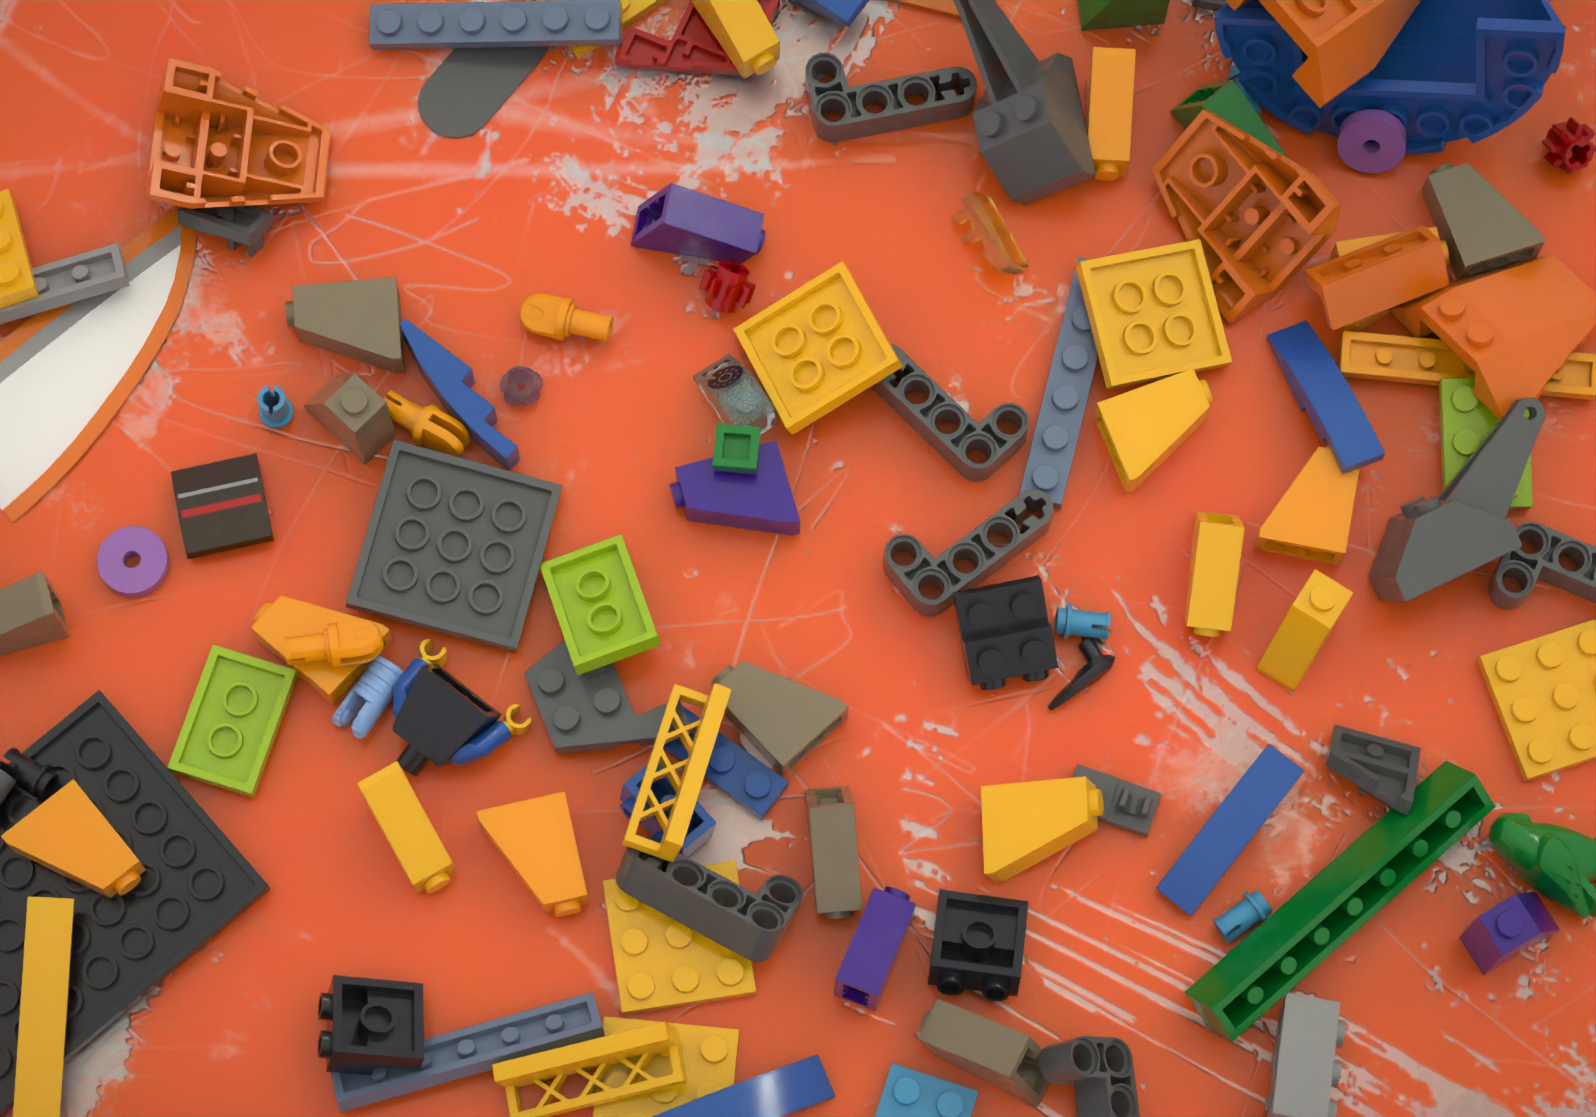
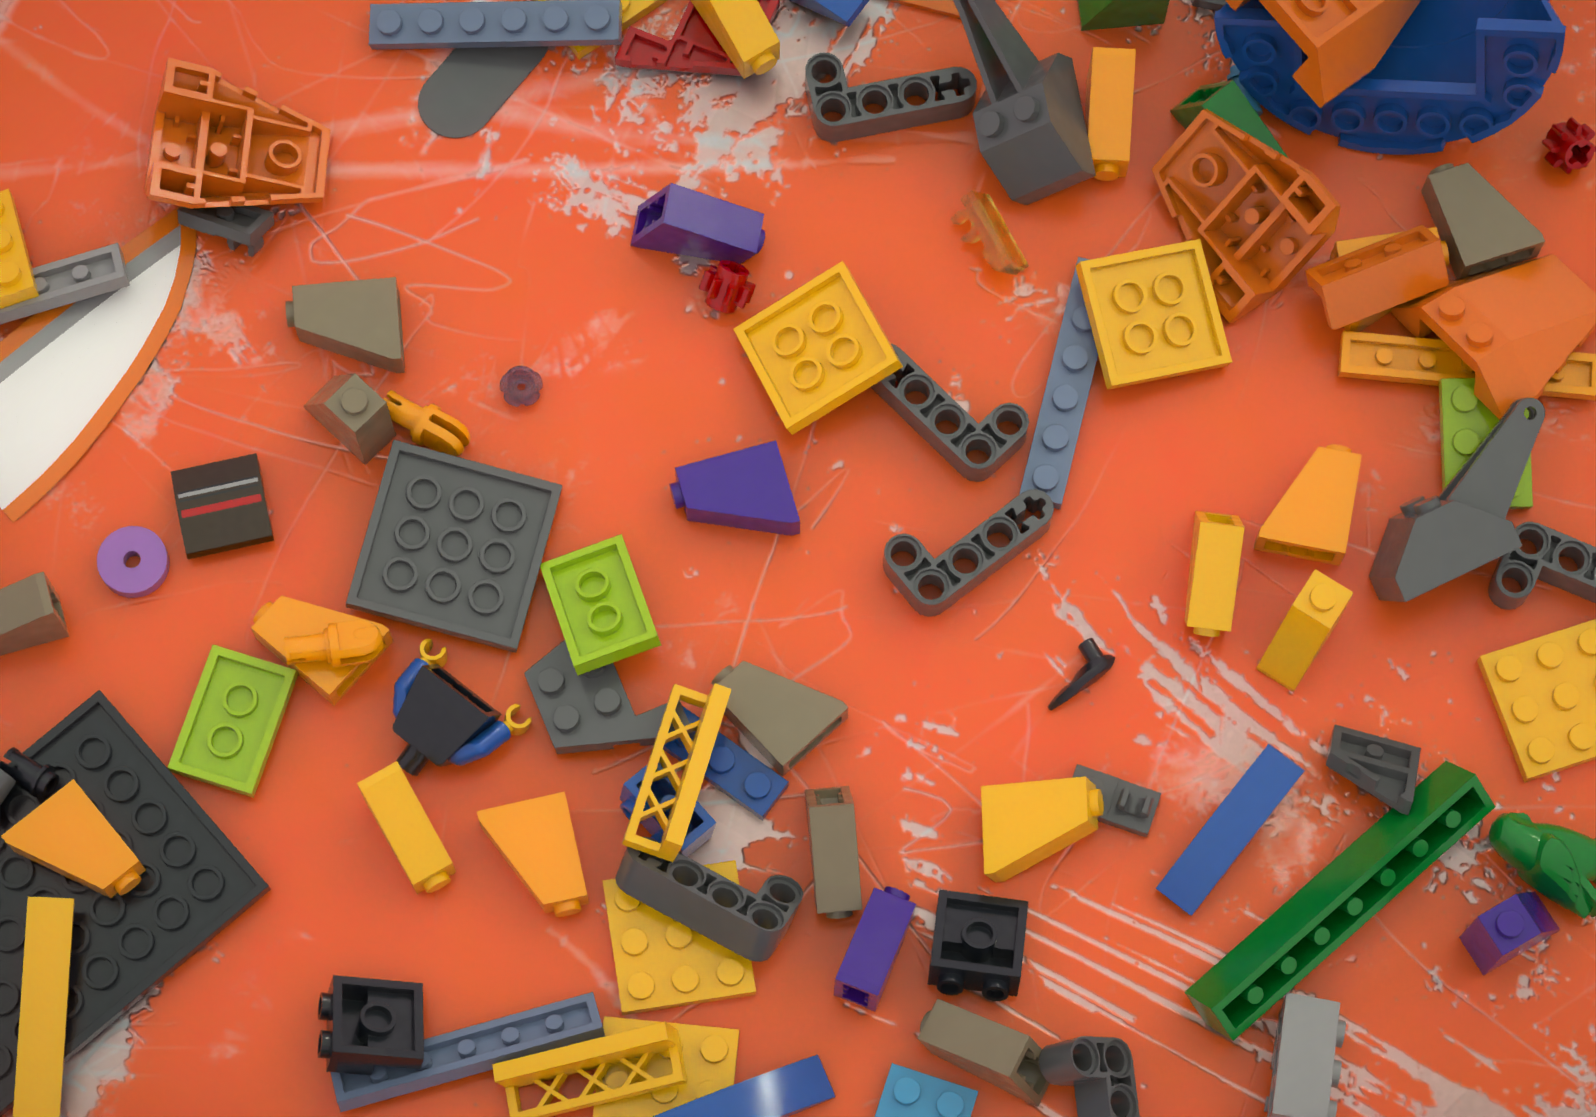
(281, 406): dark azure pin -> none
(368, 697): light blue hinge -> none
(451, 383): blue slope -> none
(561, 318): light orange arm -> none
(736, 394): clear light blue slope -> none
(736, 448): green plate -> none
(1005, 632): black plate -> none
(1080, 623): dark azure pin -> none
(1151, 423): yellow slope -> none
(1242, 916): dark azure pin -> none
(1325, 396): blue slope -> none
(1376, 126): medium lavender piece -> none

